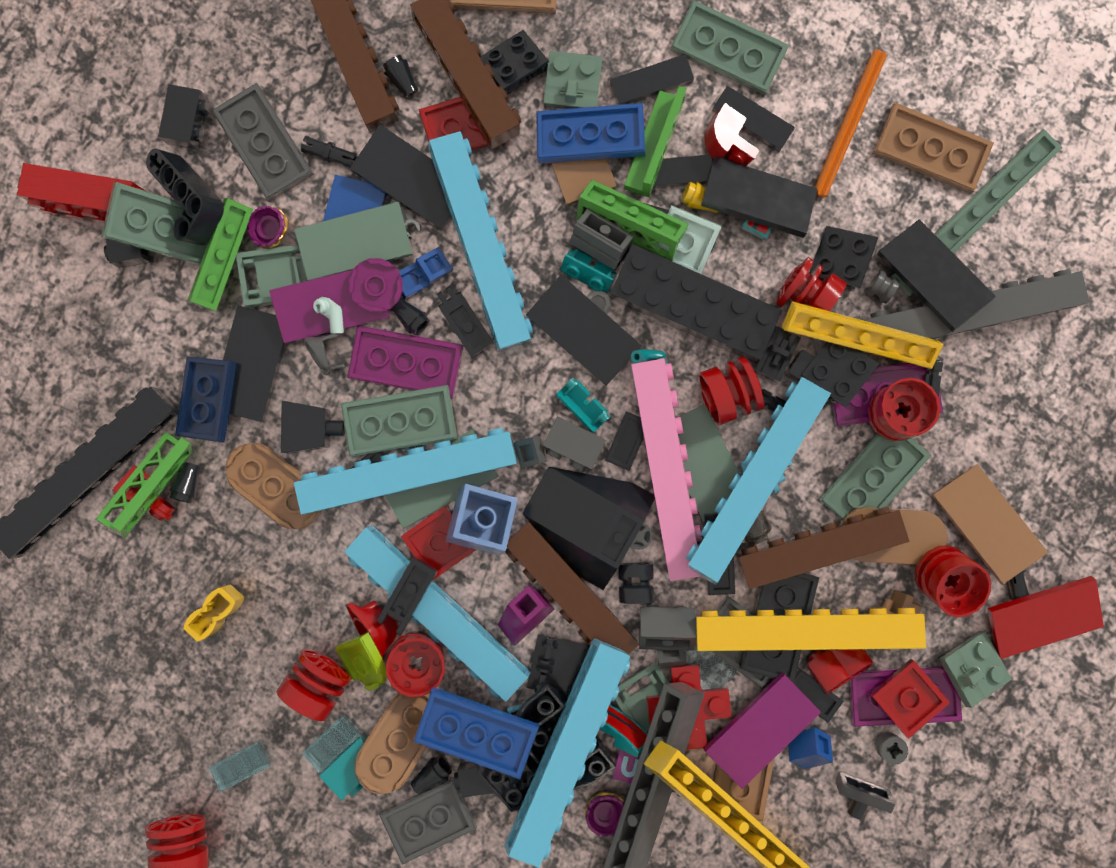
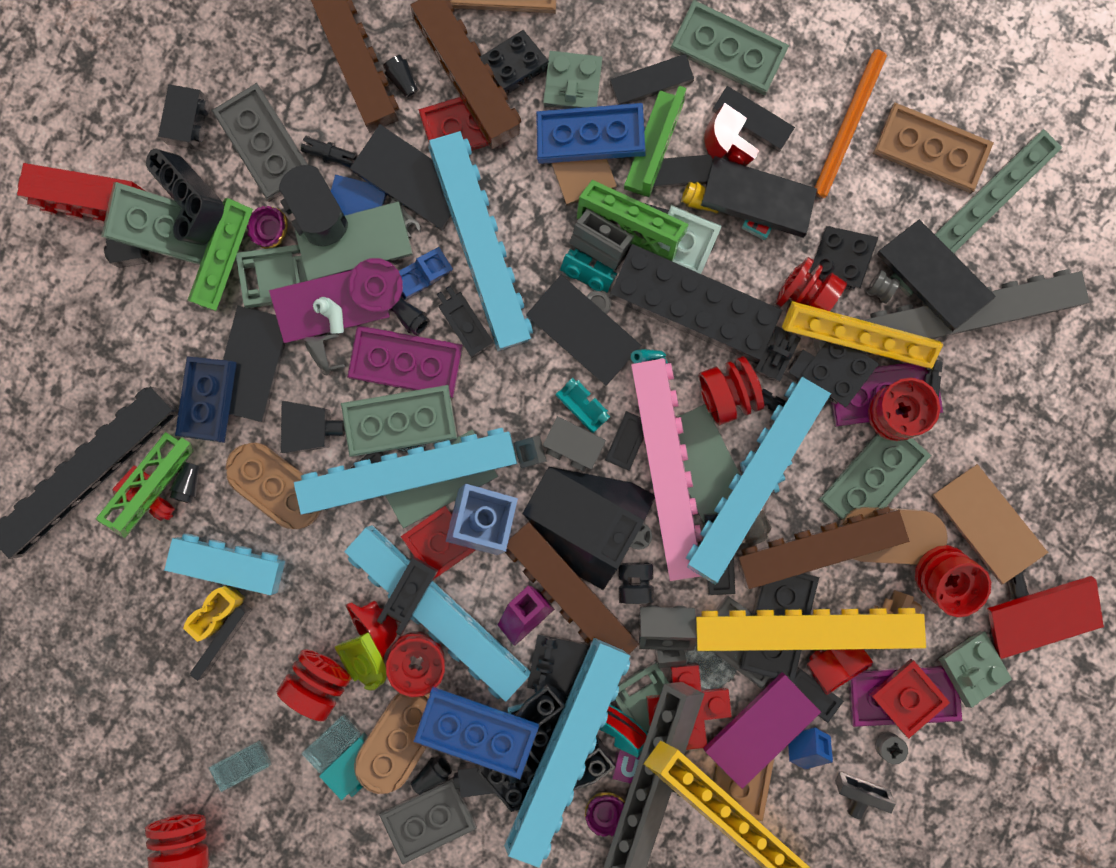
(220, 642): none -> black tile
(225, 565): none -> medium azure brick
(312, 205): none -> black brick

